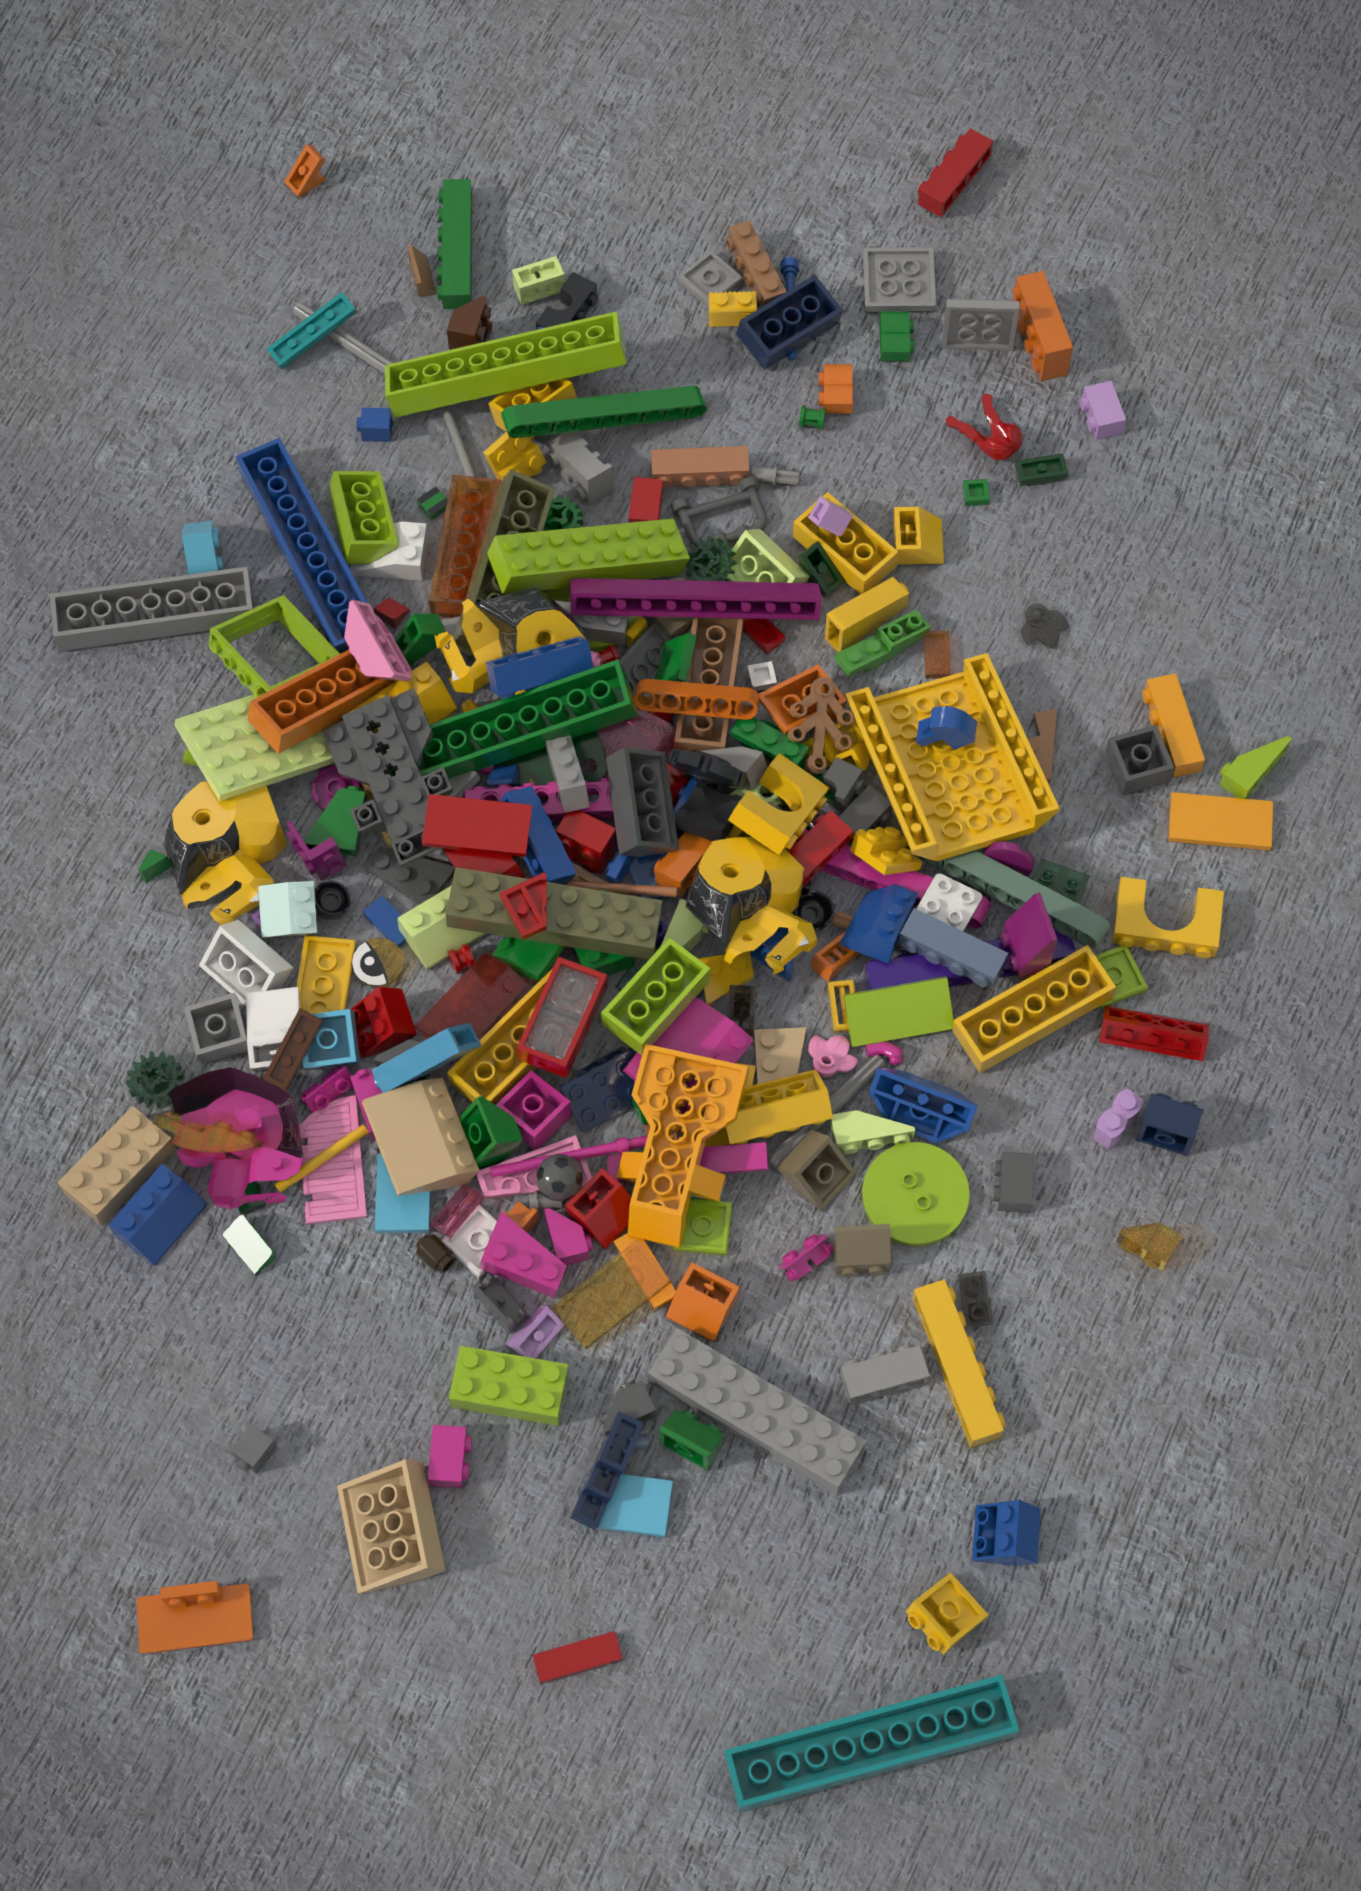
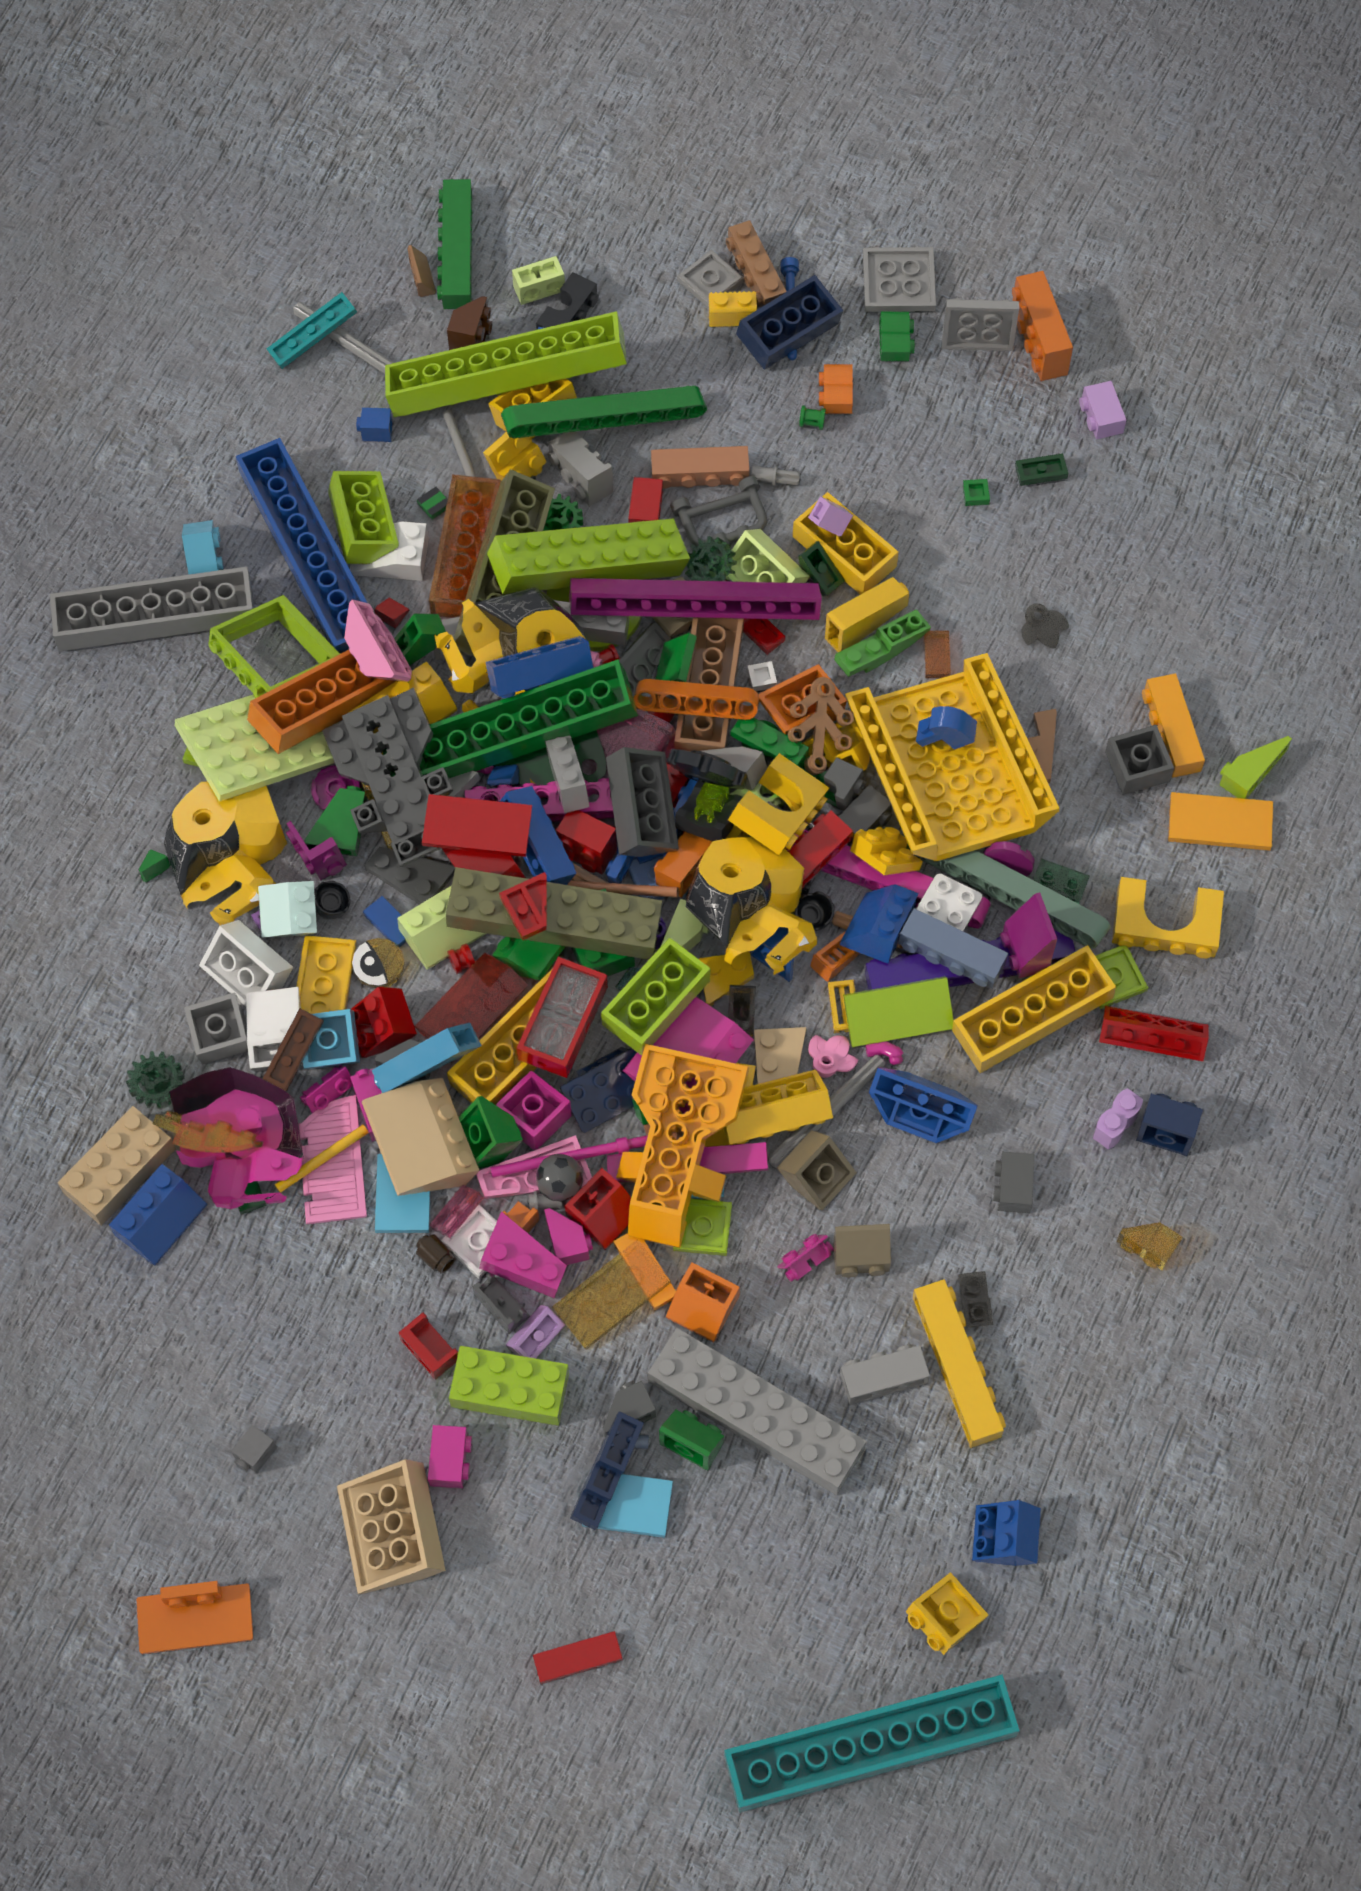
(249, 1245): slope -> none
(305, 172): orange slope -> none
(428, 1346): none -> red panel
(636, 630): yellow tile -> none
(710, 799): none -> clear neon green plate
(862, 1130): yellowish green slope -> none
(916, 1192): lime plate -> none
(917, 536): yellow slope -> none
(954, 172): red brick -> none
(1004, 438): red hair -> none

